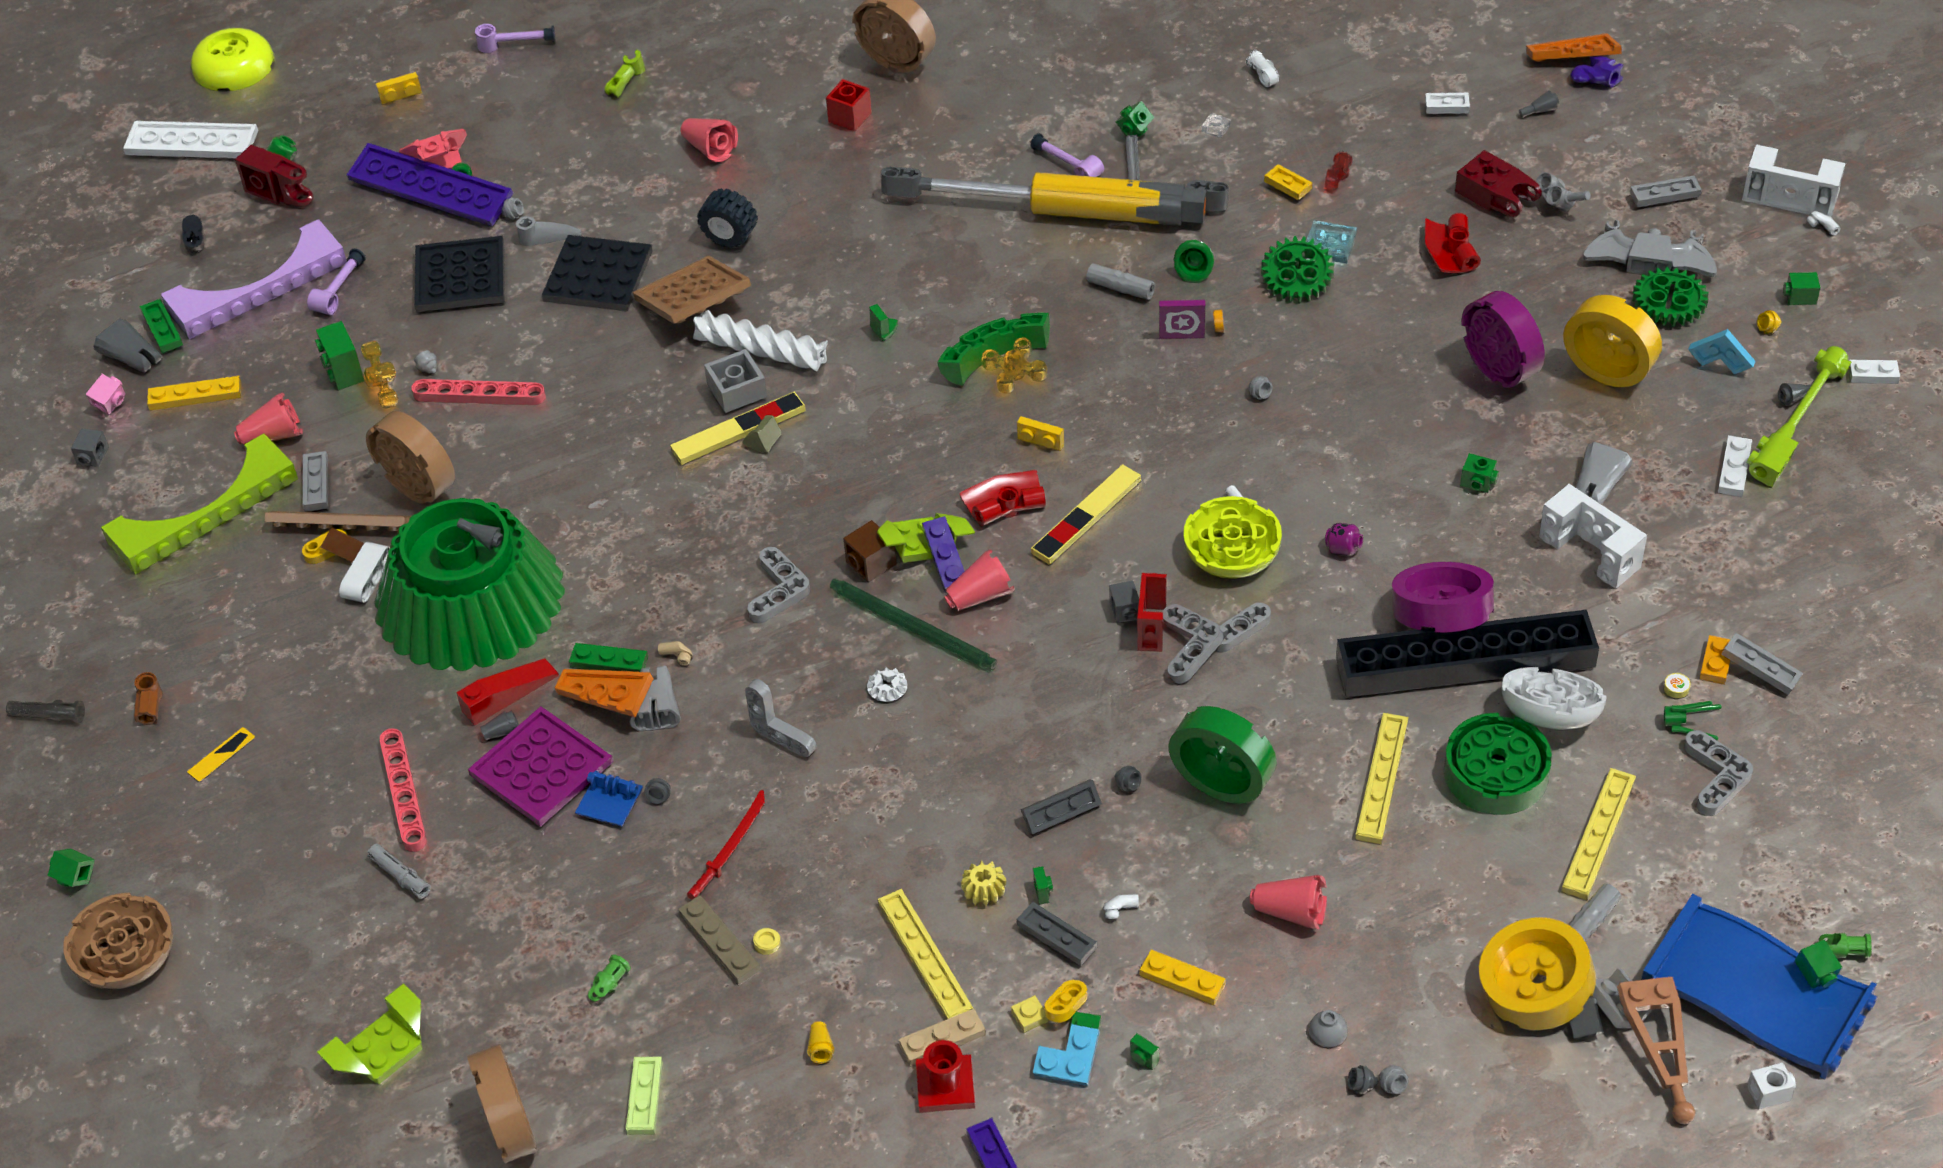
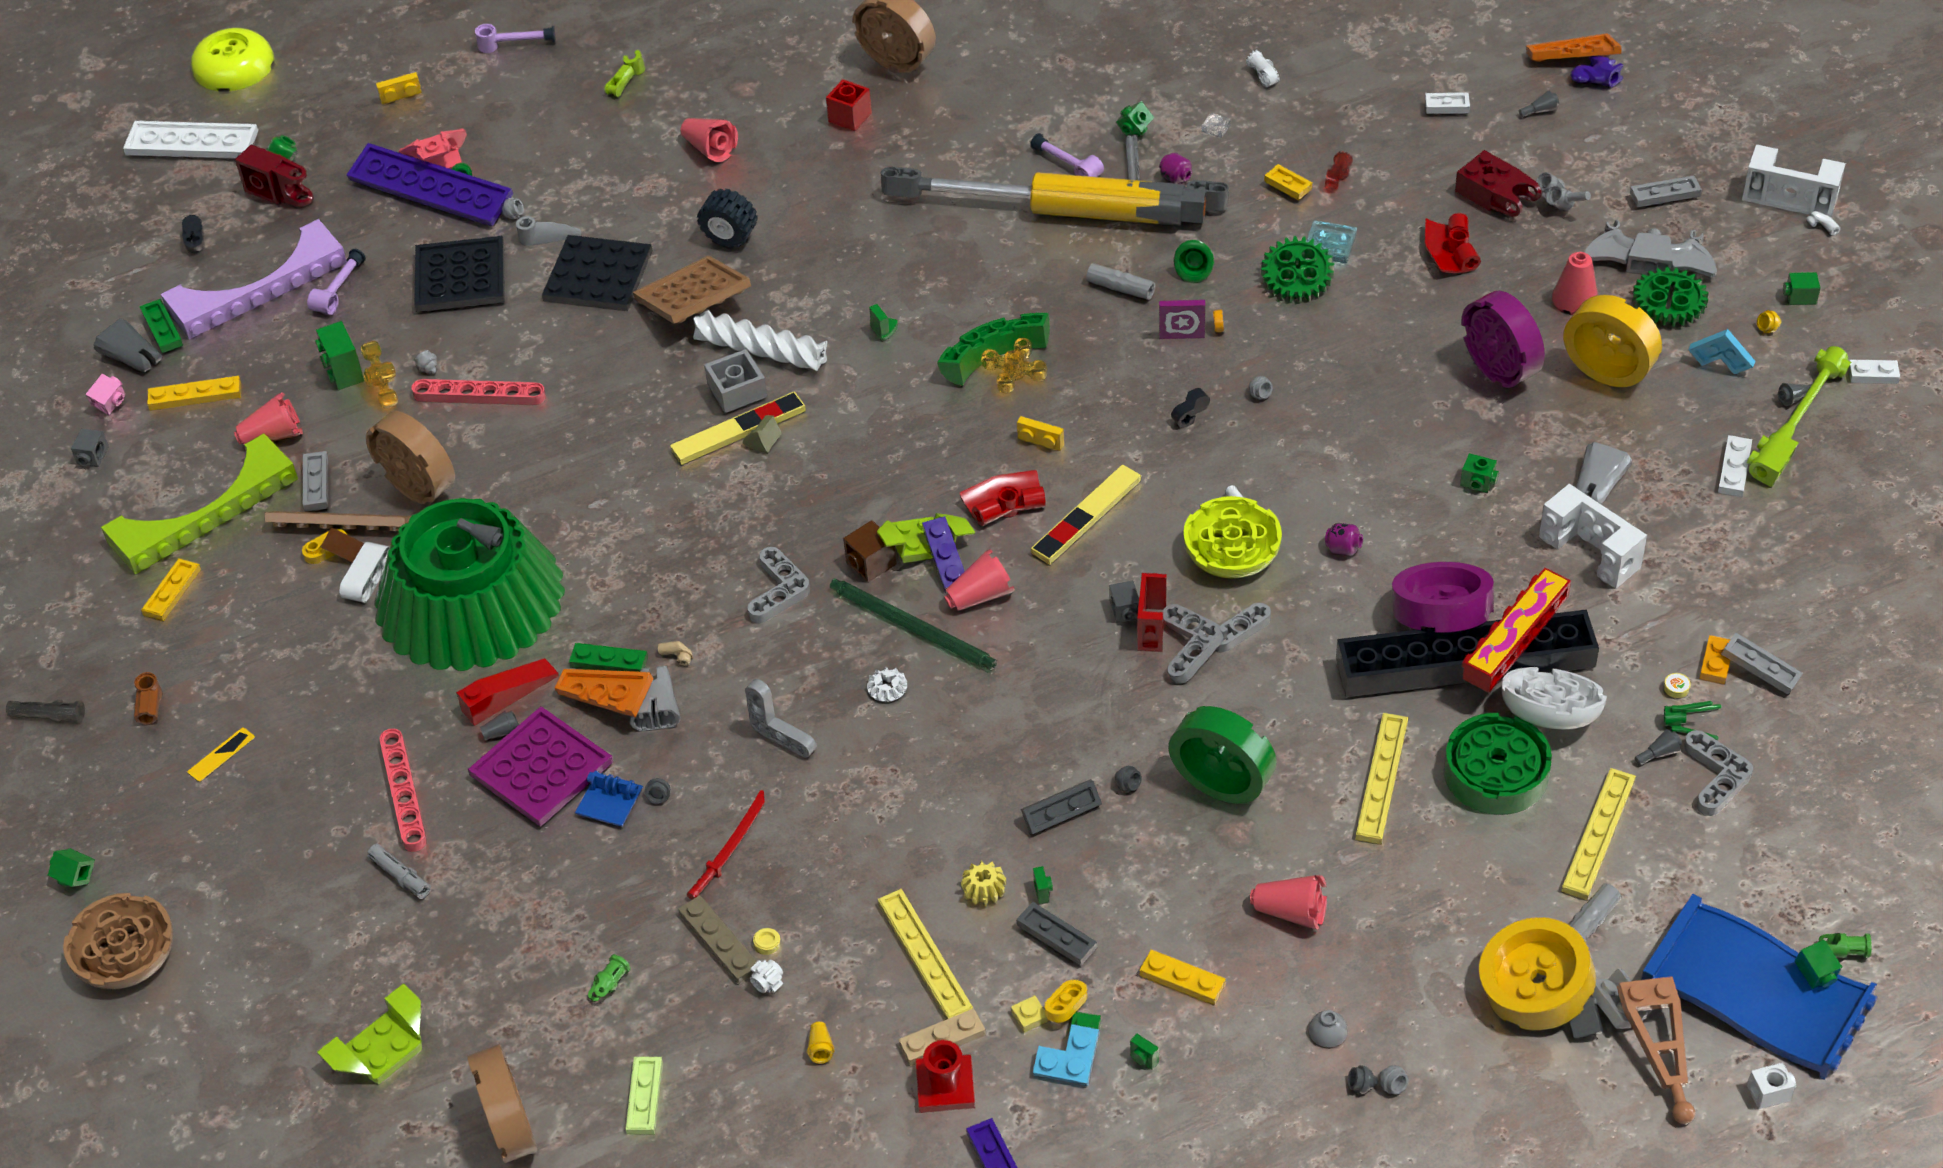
(171, 589): none -> yellow tile
(766, 976): none -> white gear
(1120, 902): white arm -> none
(1175, 168): none -> magenta head
(1185, 412): none -> black piece
(1516, 629): none -> brick
(1575, 283): none -> coral cone
(1664, 745): none -> dark grey cone

